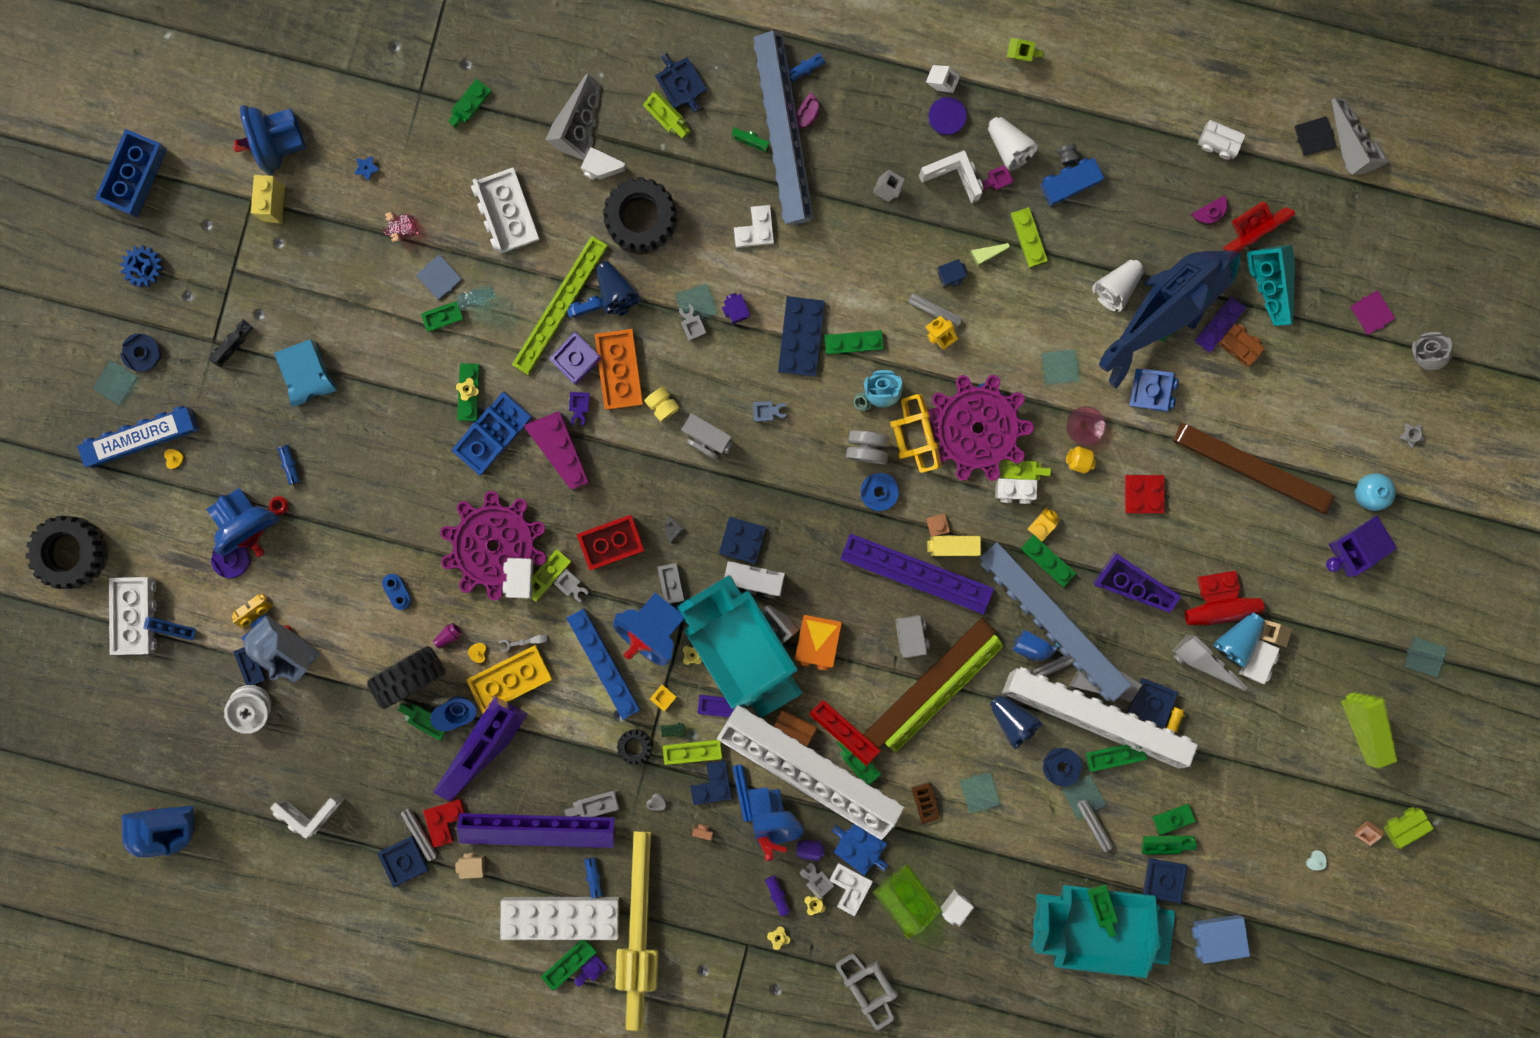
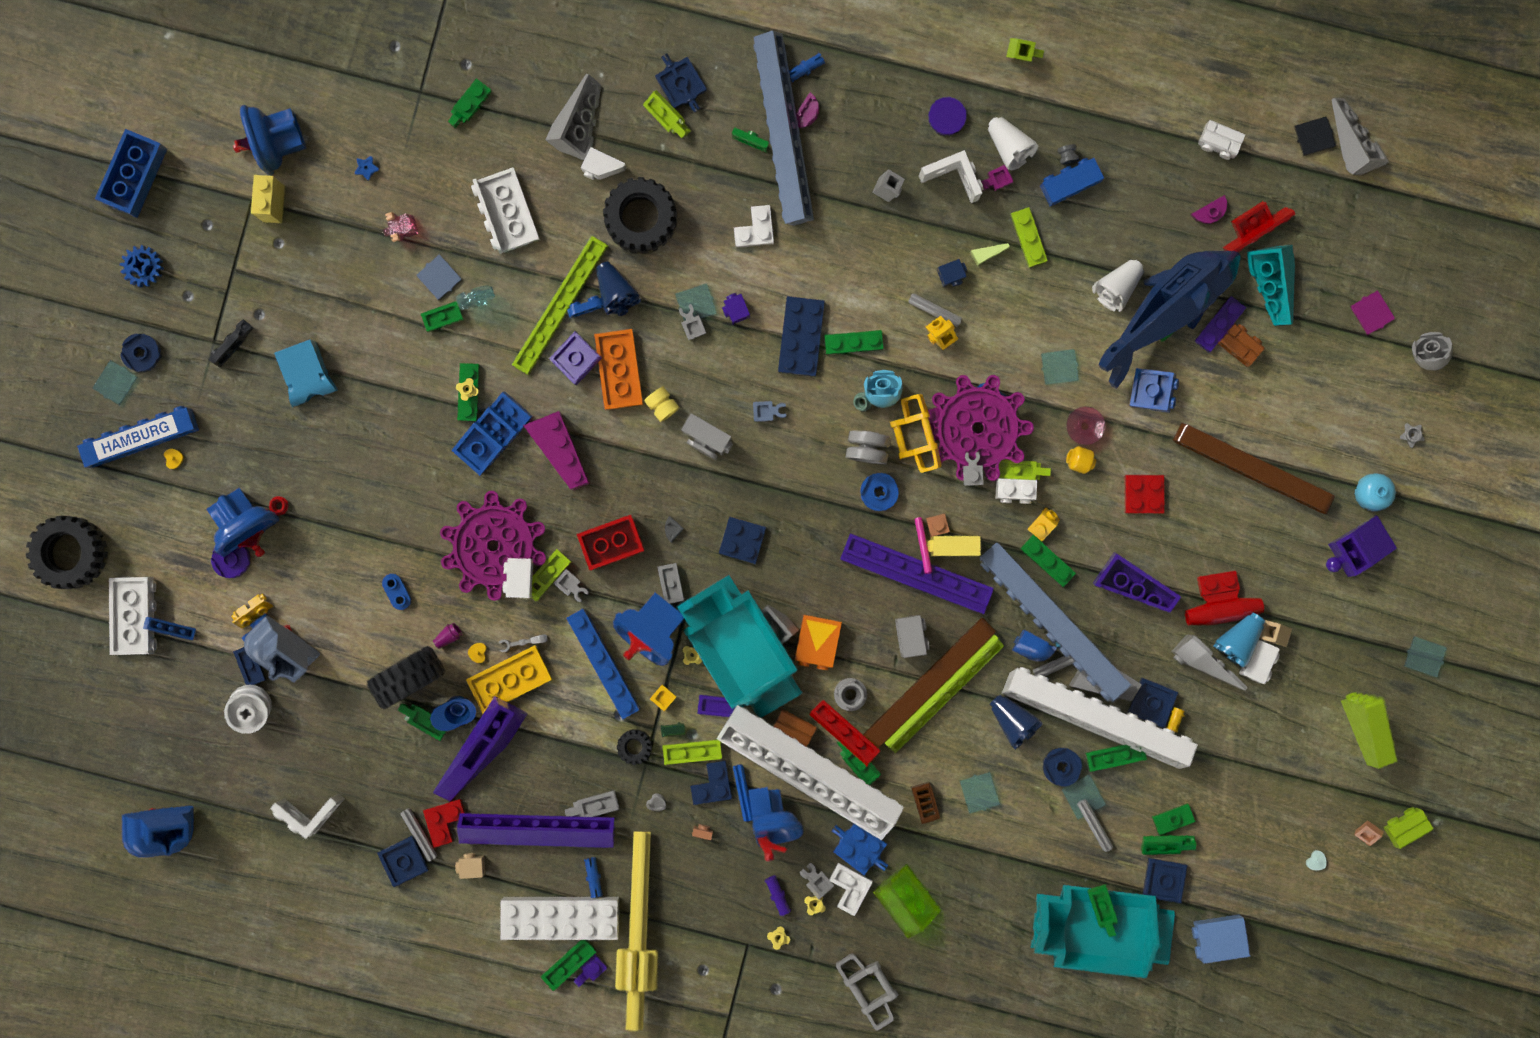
(288, 464): blue pin -> none
(578, 404): dark purple plate -> none
(755, 579): wedge -> none
(810, 850): dark purple brick -> none
(843, 686): none -> light grey piece
(923, 545): none -> dark pink bar
(943, 78): white brick -> none
(956, 908): white brick -> none
(973, 474): none -> light grey plate

